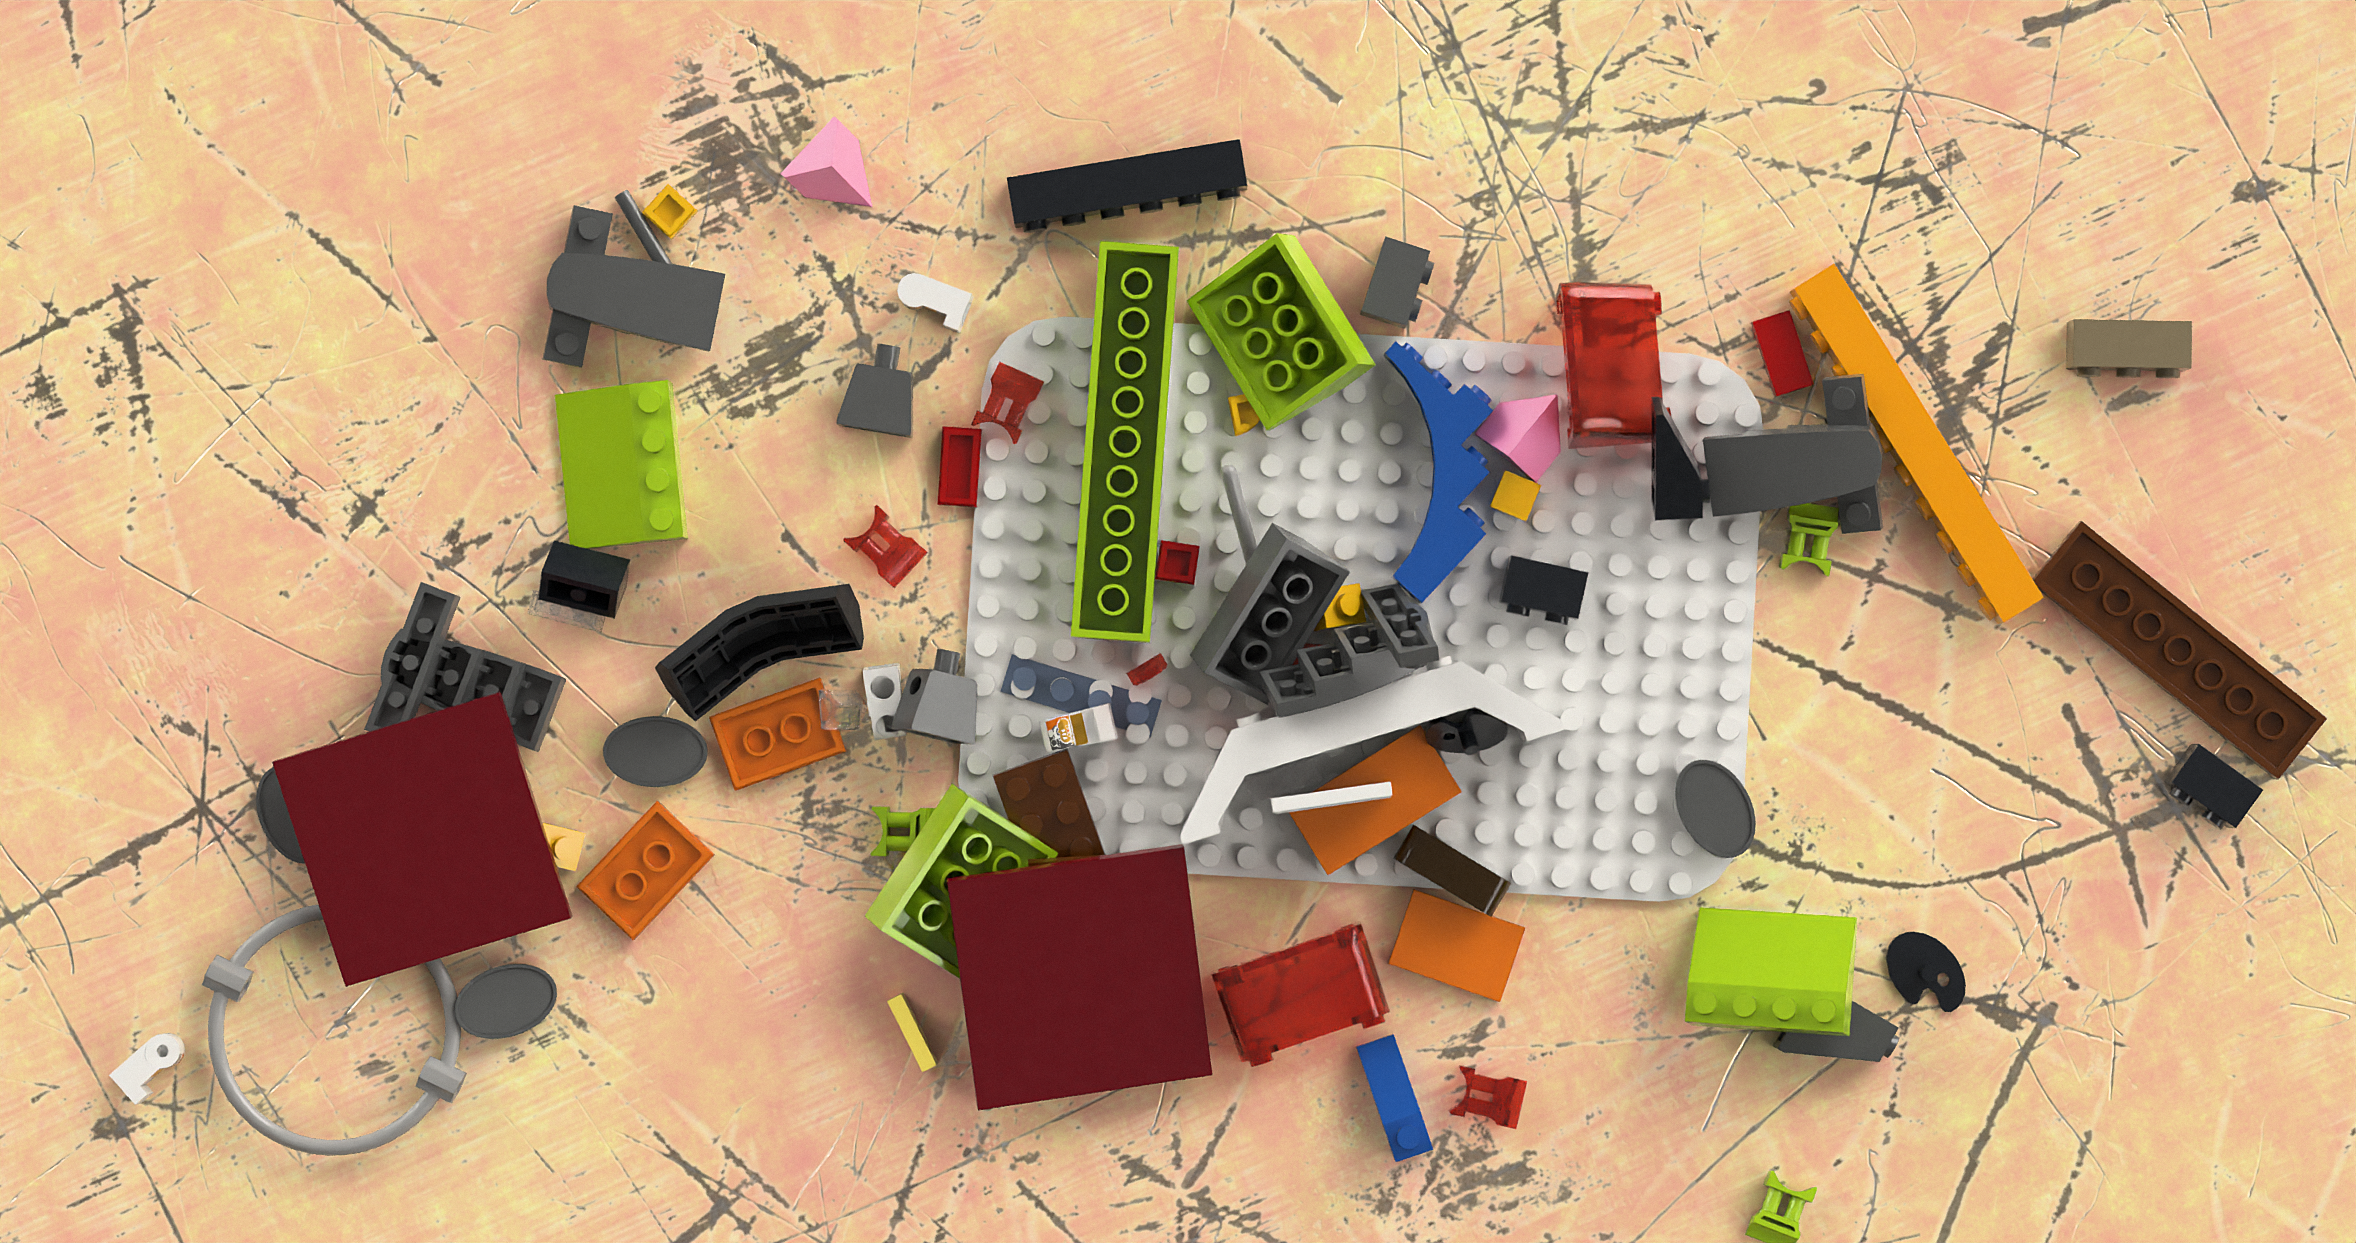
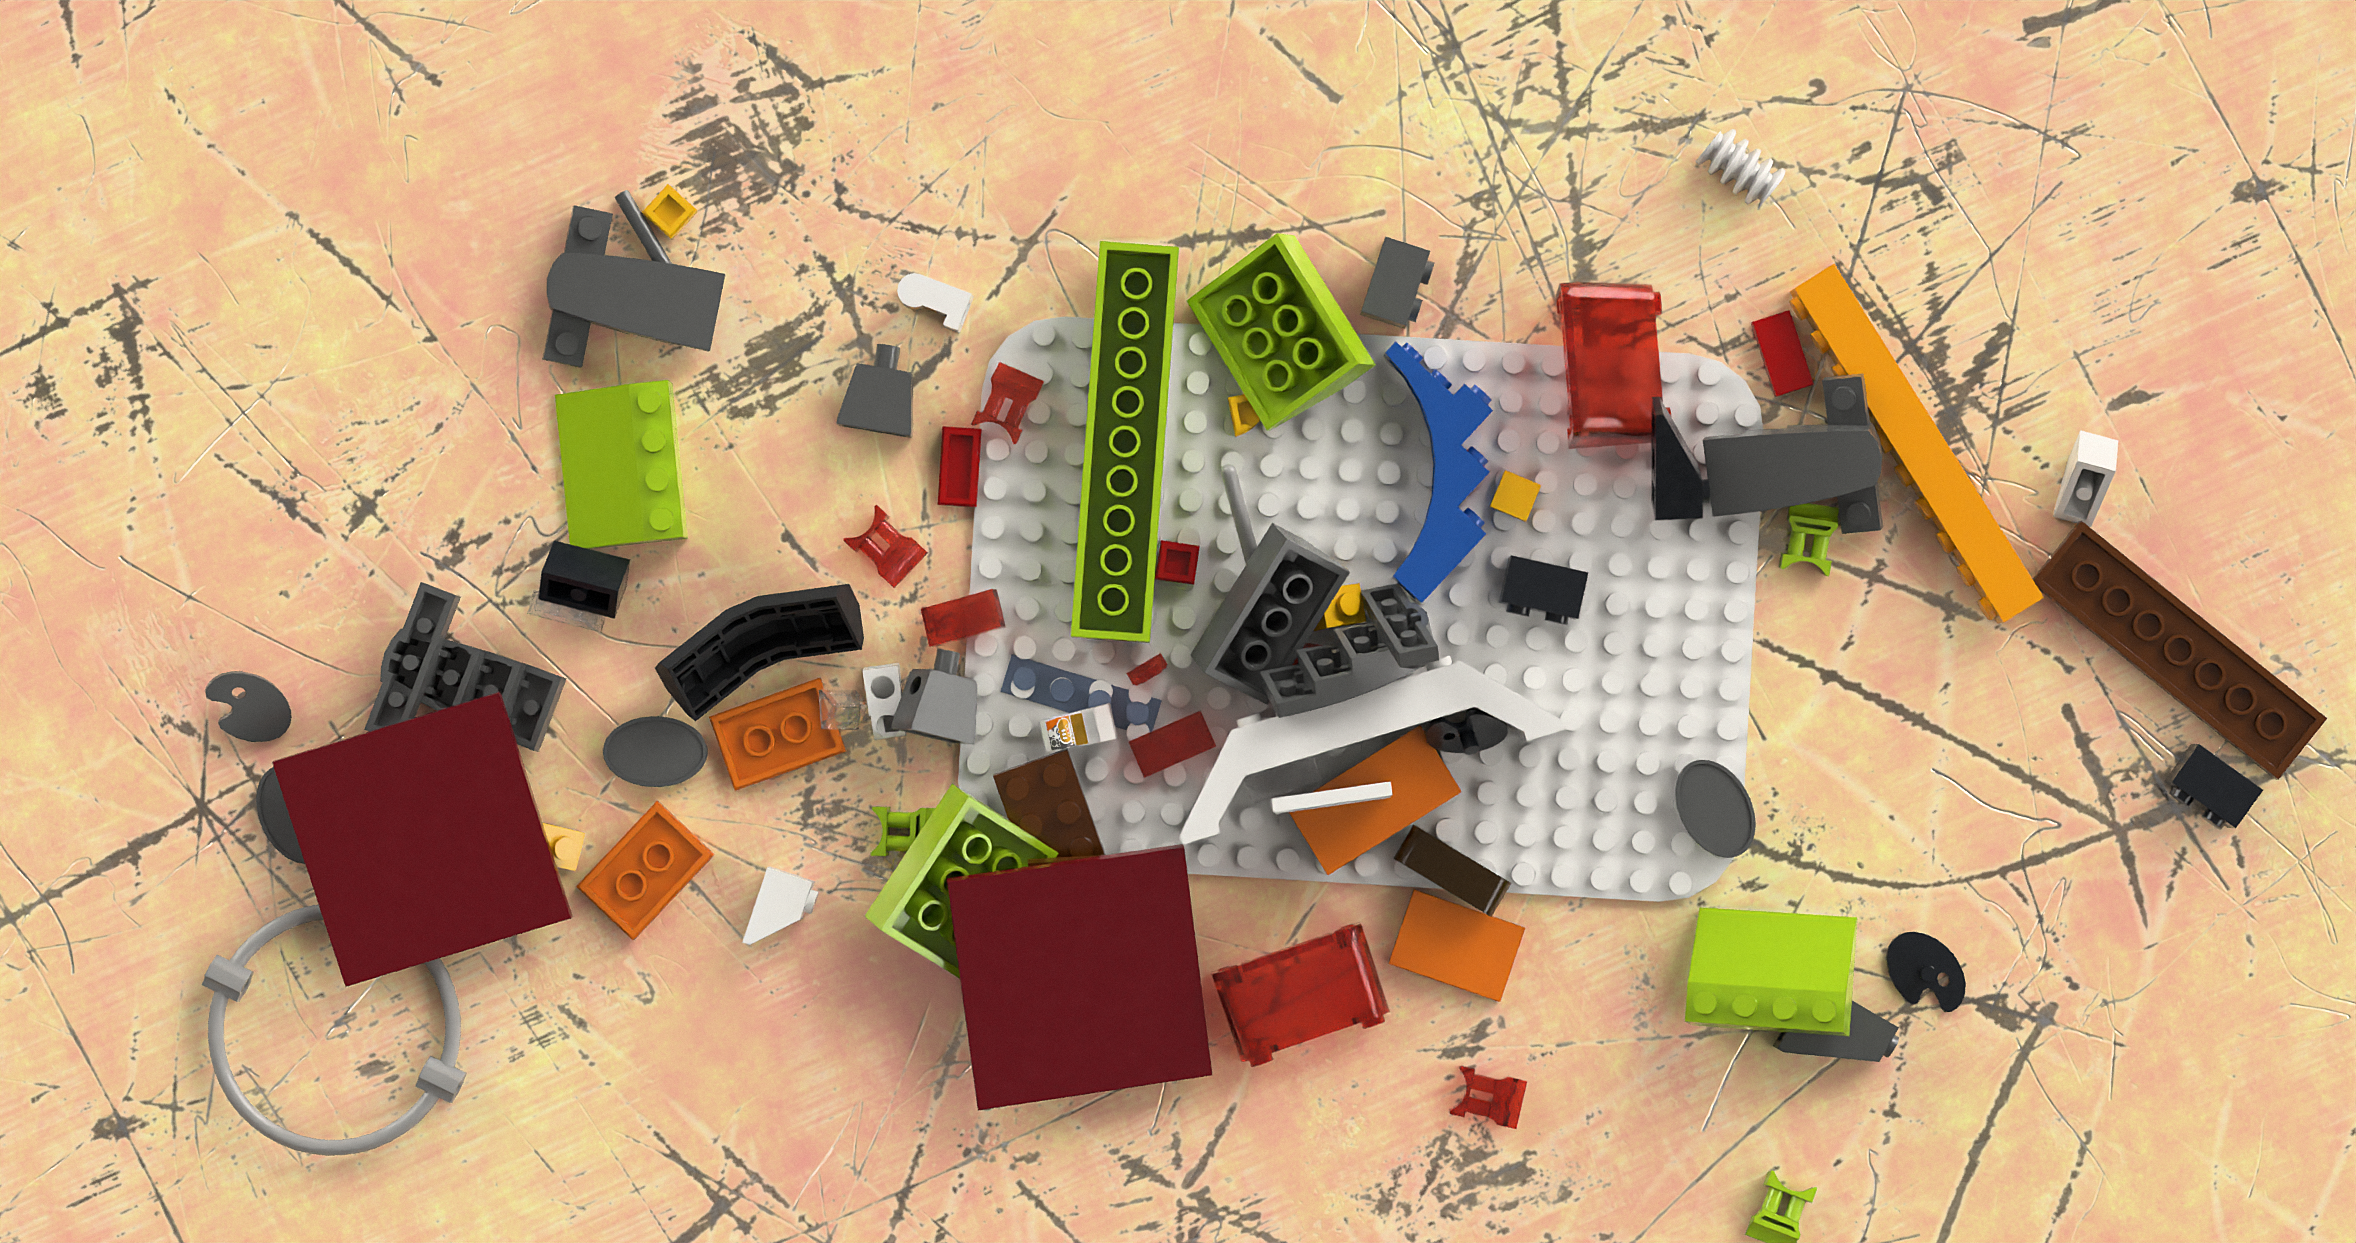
(148, 1061): white leg -> none
(257, 713): none -> dark grey piece
(505, 1001): dark grey piece -> none
(779, 903): none -> white slope
(831, 167): bright pink slope -> none
(912, 1032): light yellow tile -> none
(963, 618): none -> clear red tile
(1127, 184): black brick -> none
(1172, 744): none -> clear red tile
(1394, 1098): blue slope -> none
(1525, 433): bright pink slope -> none
(1741, 167): none -> white piece
(2086, 478): none -> white slope
(2129, 347): dark tan brick -> none

